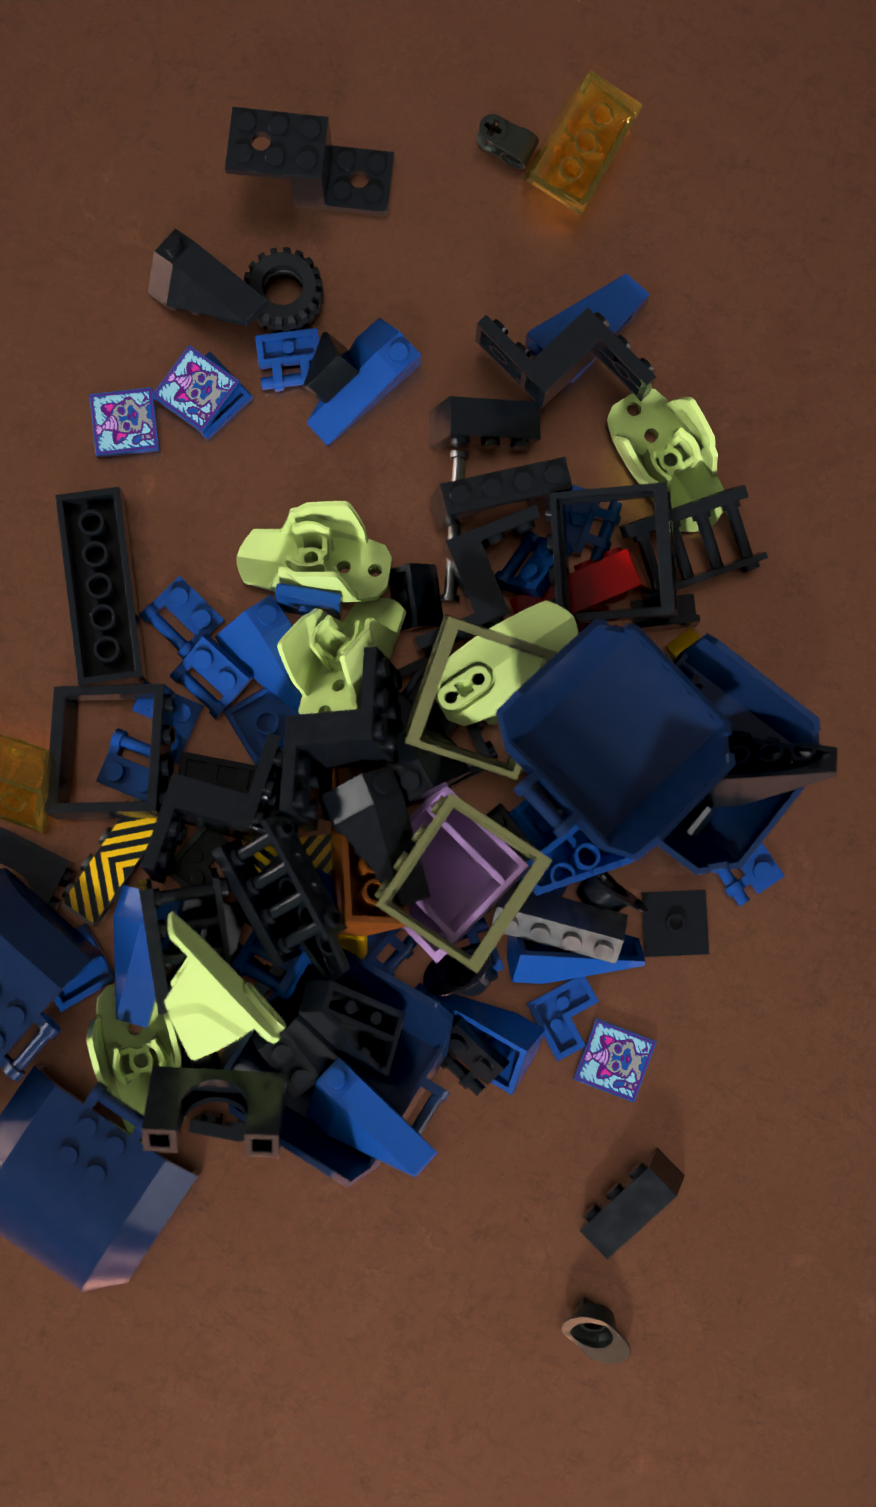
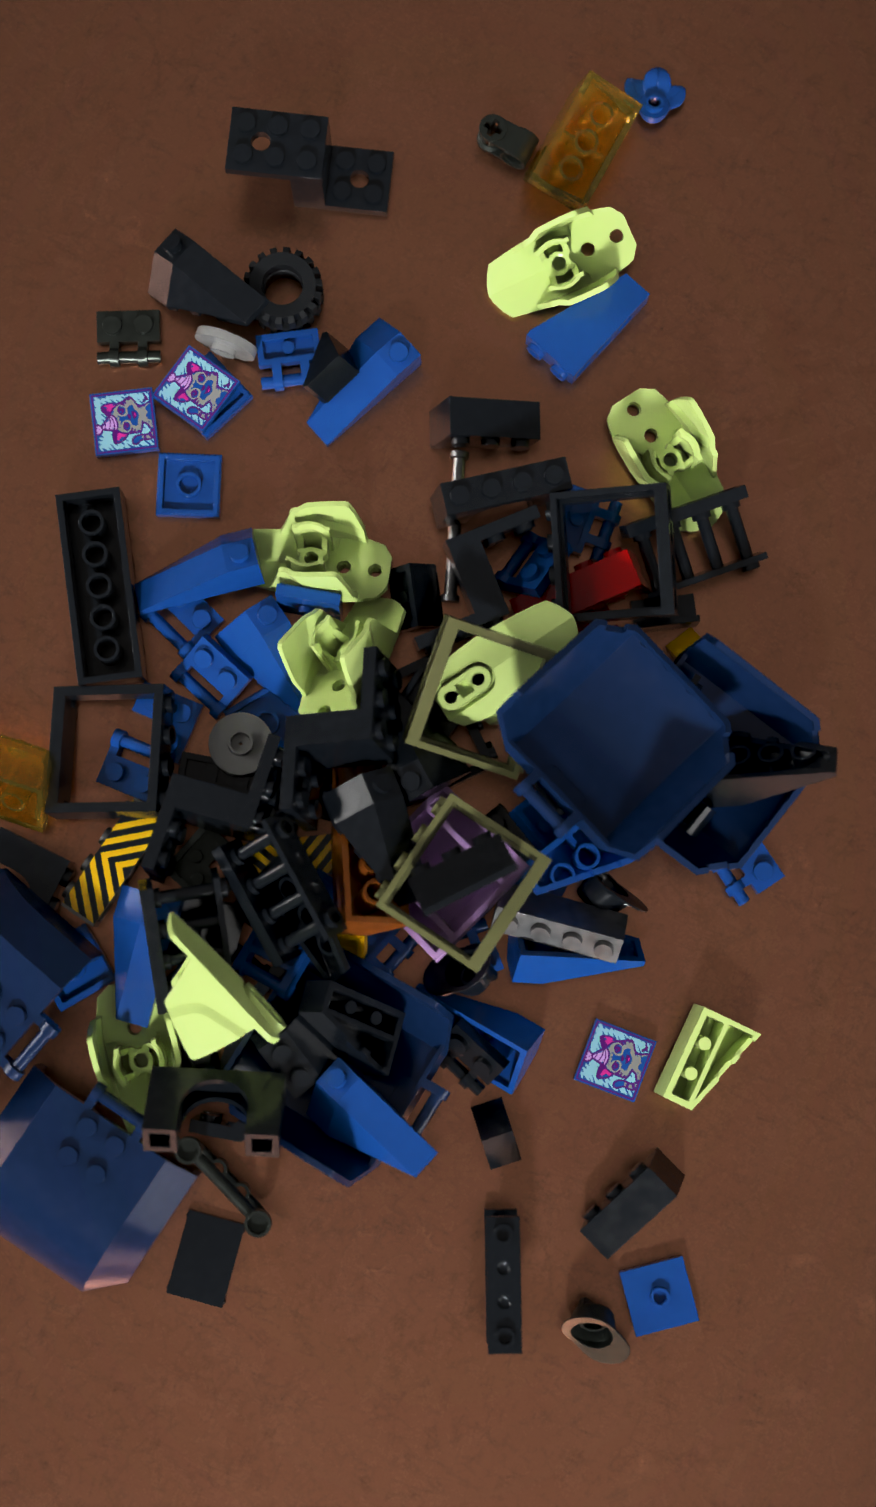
(128, 328): none -> pearl dark grey plate
(189, 485): none -> blue tile
(205, 1258): none -> black piece
(212, 570): none -> blue wedge
(225, 343): none -> light grey piece
(226, 739): none -> light grey piece
(257, 1220): none -> pearl dark grey bar
(461, 872): none -> black slope
(496, 1133): none -> black slope
(503, 1281): none -> black fence
(551, 266): none -> yellowish green piece
(554, 1014): blue plate -> none
(566, 357): black bracket -> none
(655, 91): none -> blue plate
(658, 1295): none -> blue plate
(675, 923): black plate -> none
(702, 1055): none -> yellowish green wedge

